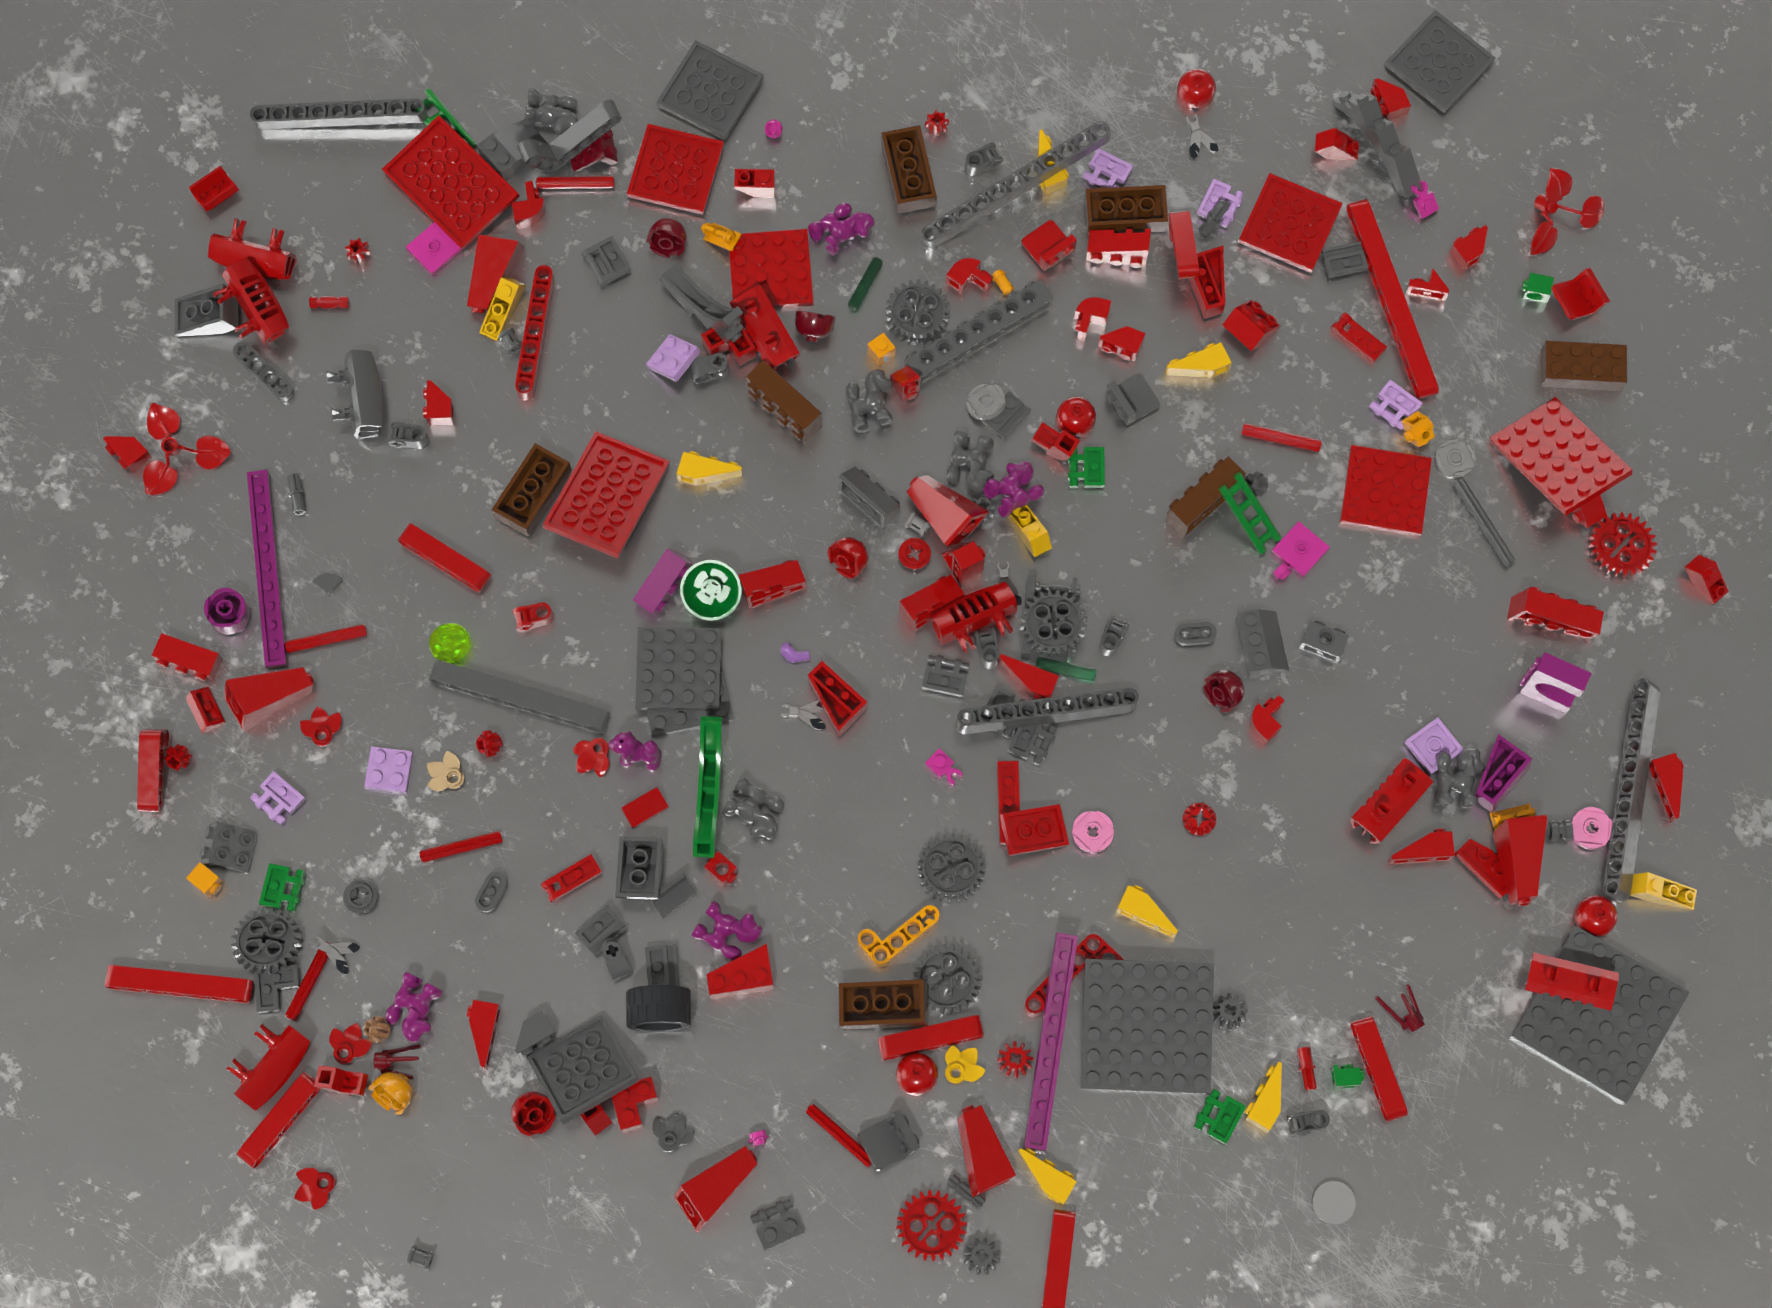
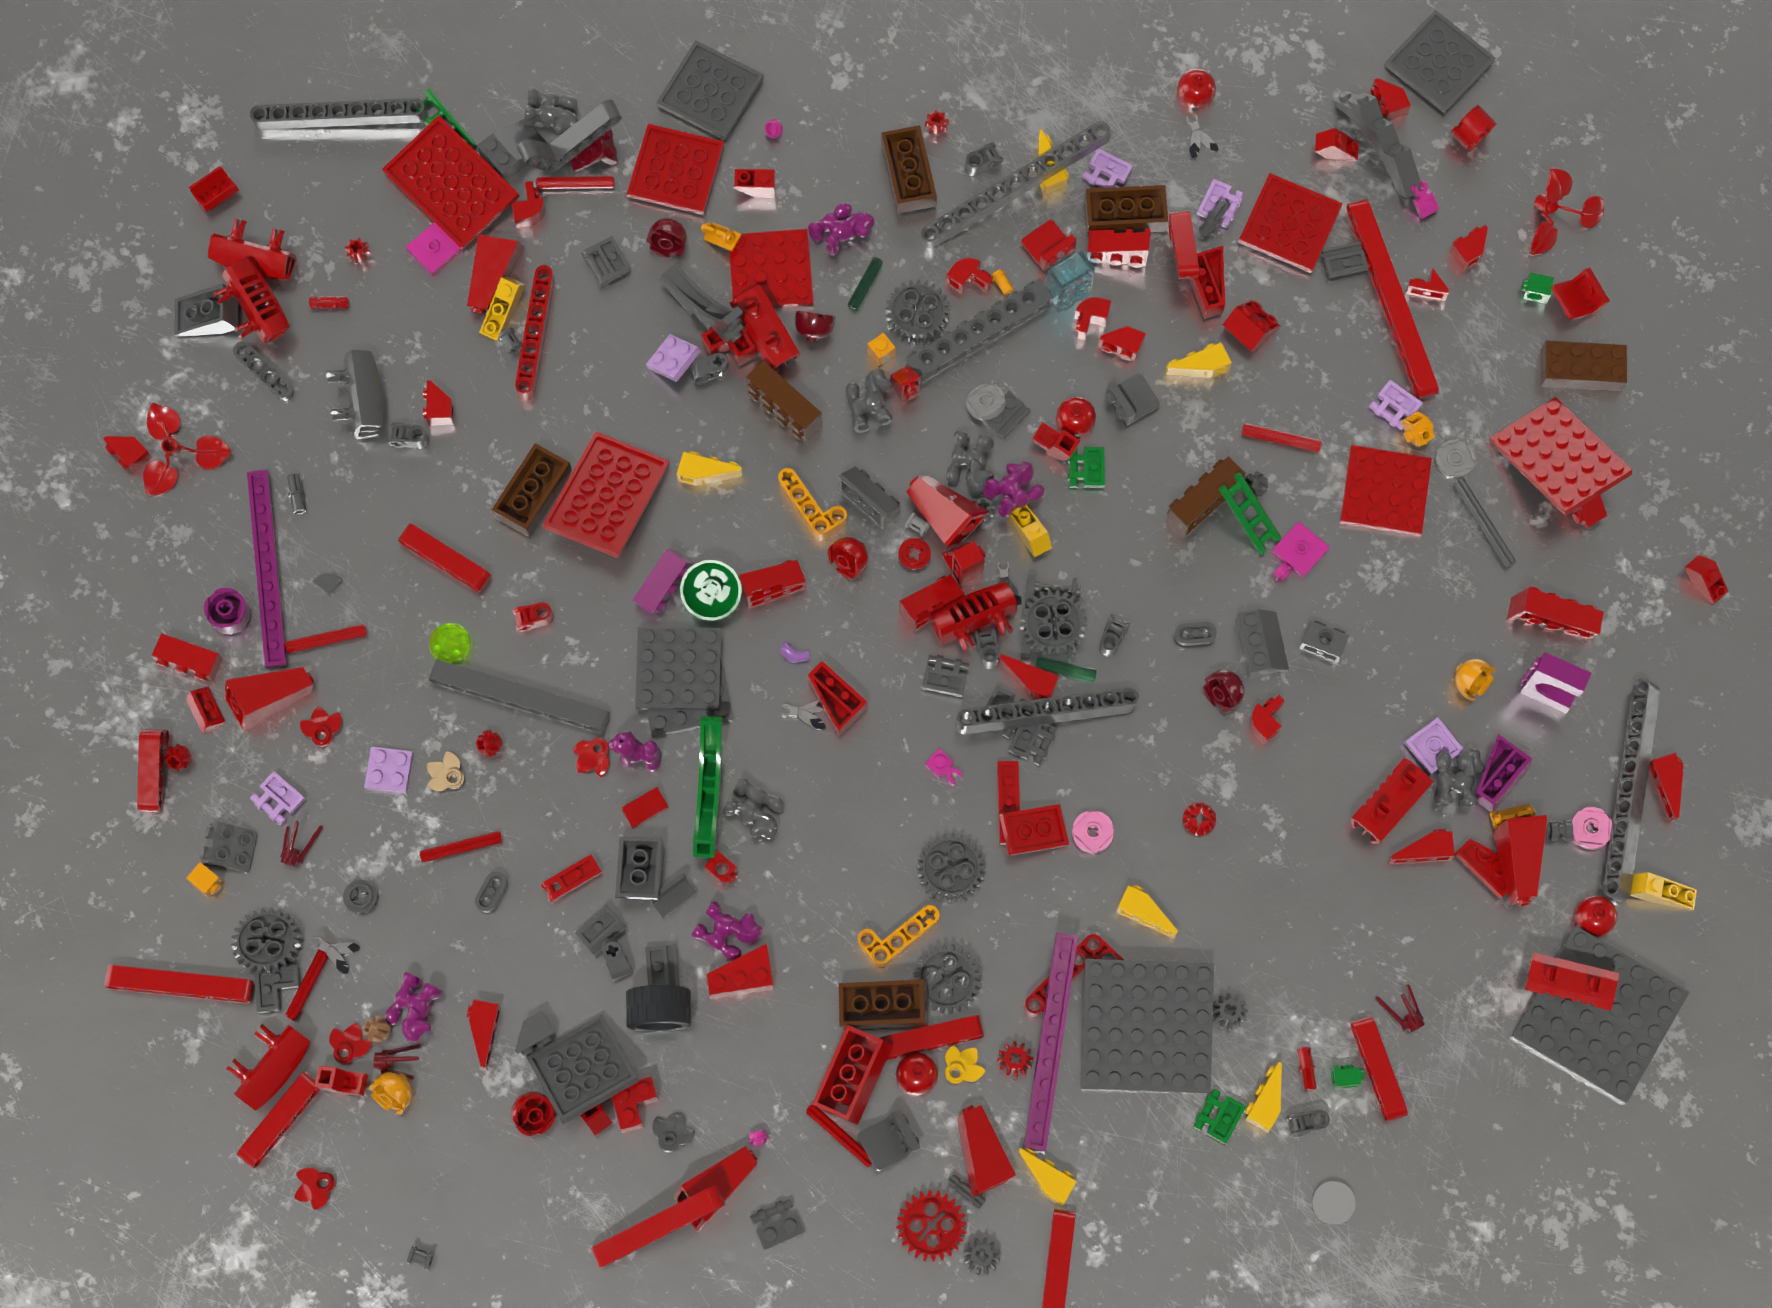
(275, 886): green plate -> none
(290, 855): none -> dark red plant
(658, 1226): none -> red beam
(807, 502): none -> light orange beam
(852, 1074): none -> red brick
(1070, 281): none -> clear light blue brick
(1358, 338): red plate -> none
(1473, 128): none -> red brick
(1473, 677): none -> light orange cylinder
(1637, 557): red gear -> none

